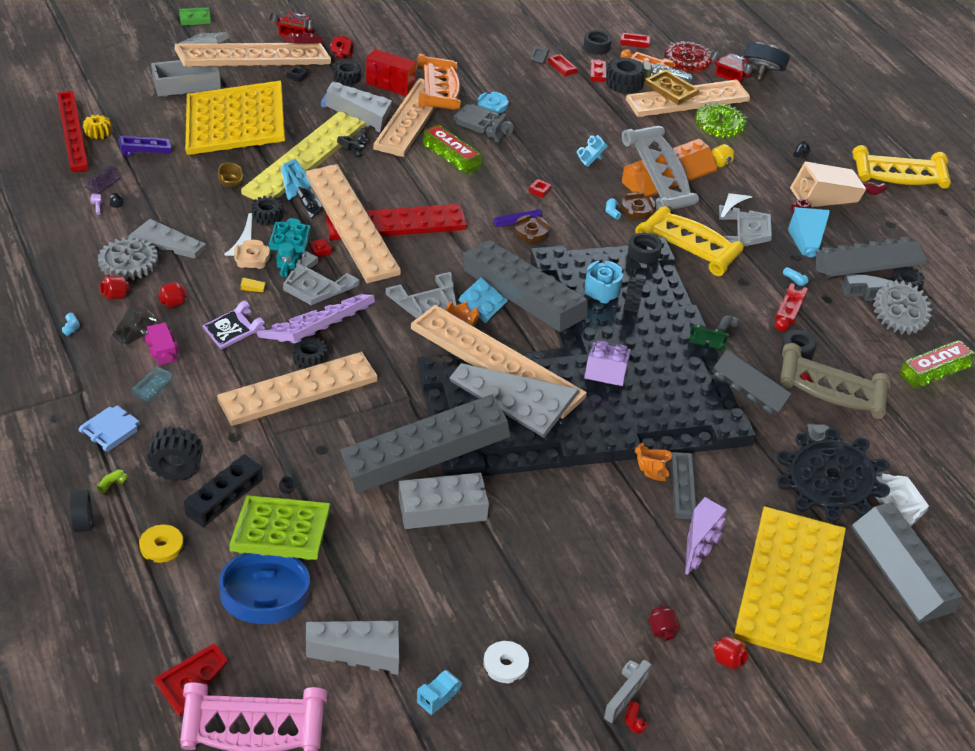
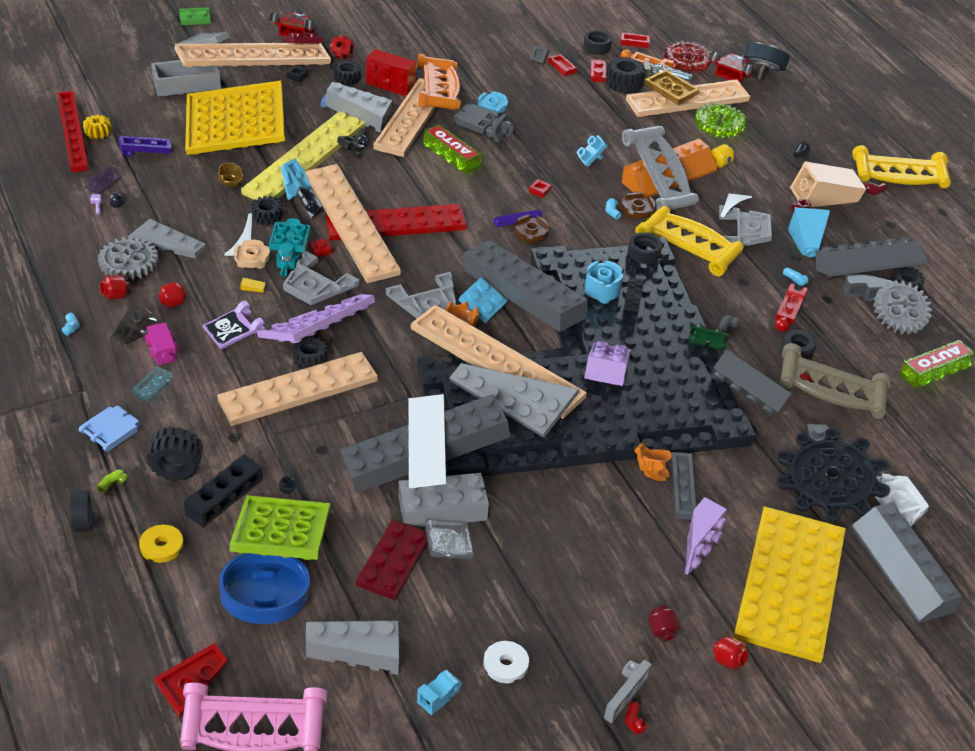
(393, 560): none -> dark red plate
(426, 441): none -> white sticker
(448, 538): none -> clear plate

